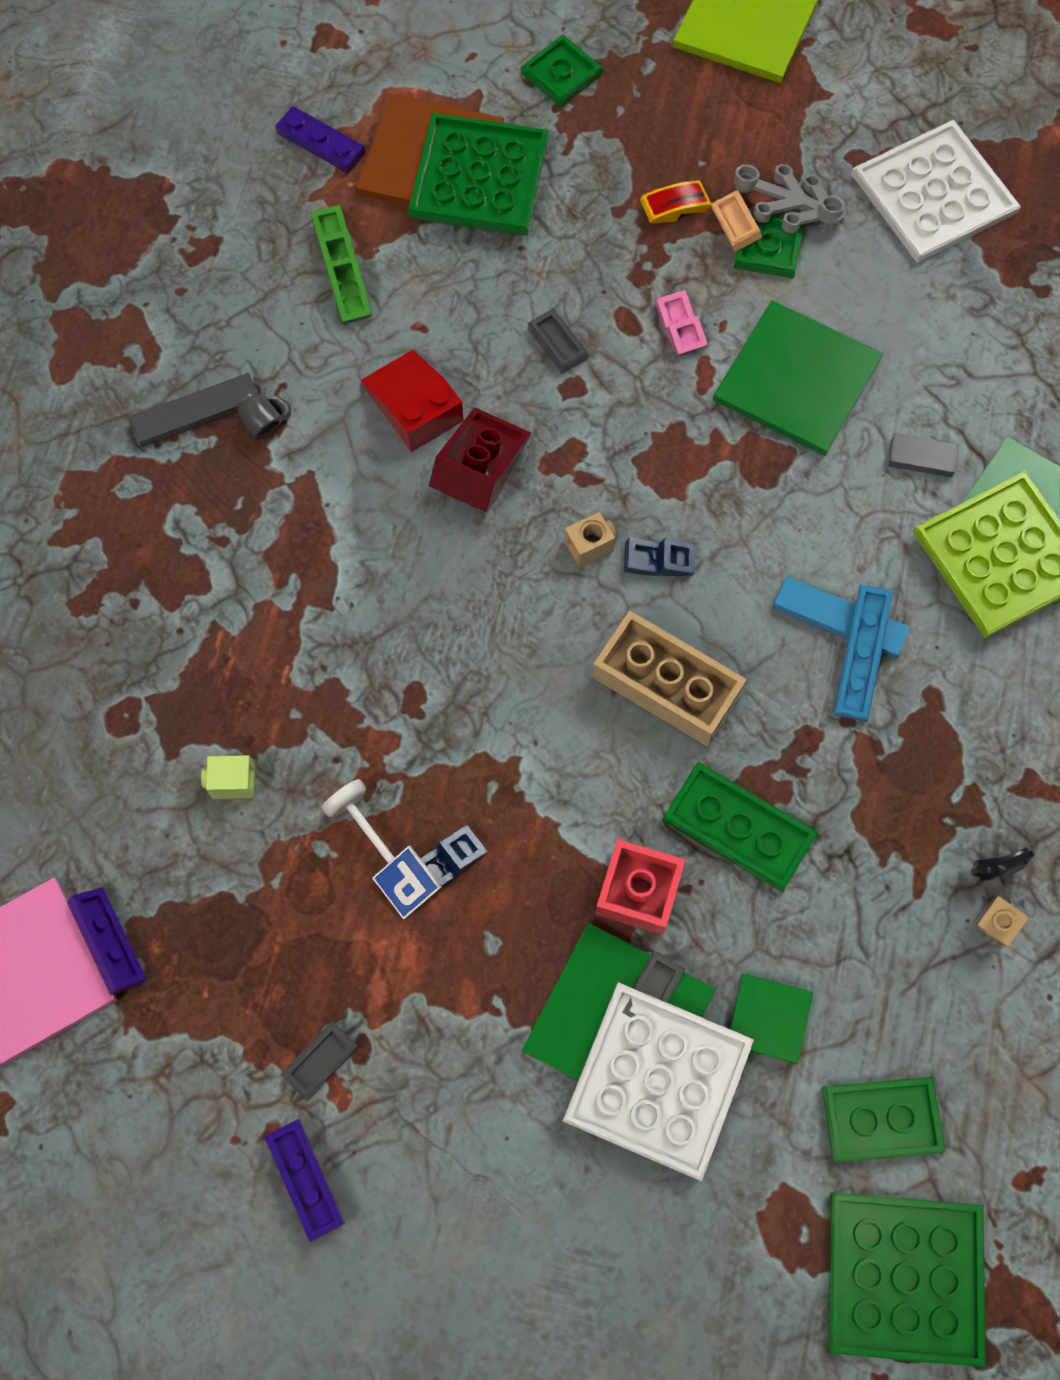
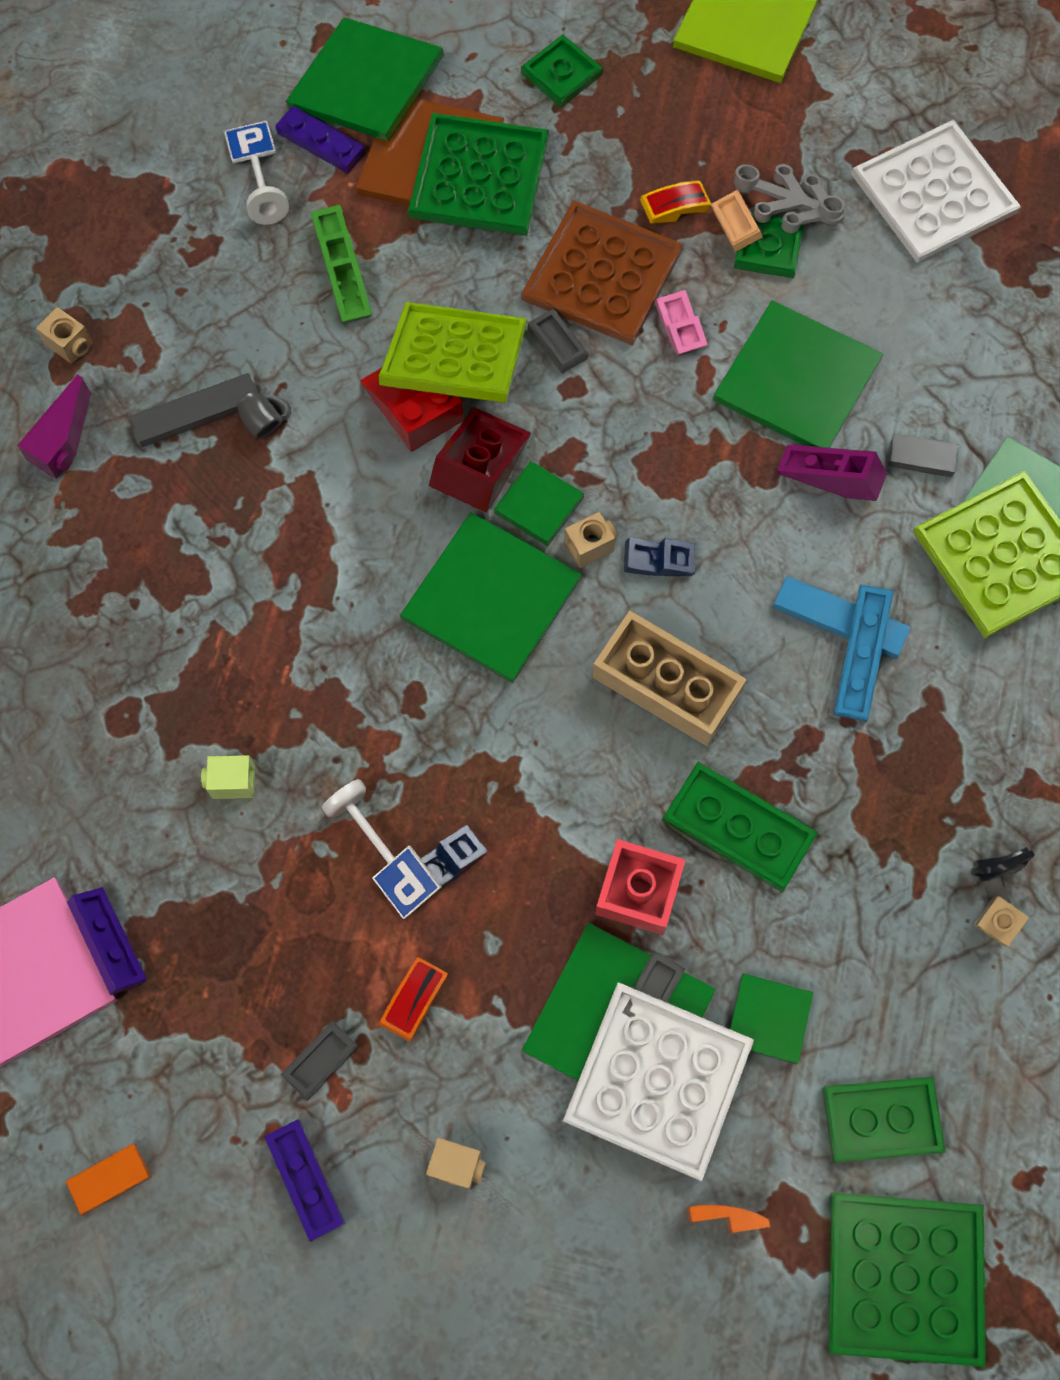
(57, 434): none -> magenta slope
(59, 326): none -> tan brick
(108, 1179): none -> orange tile
(267, 203): none -> white piece
(365, 78): none -> green tile
(413, 999): none -> slope
(454, 352): none -> lime tile
(456, 1164): none -> tan brick
(491, 597): none -> green tile
(539, 503): none -> green tile
(602, 272): none -> dark orange tile
(736, 1218): none -> orange slope
(838, 471): none -> magenta slope

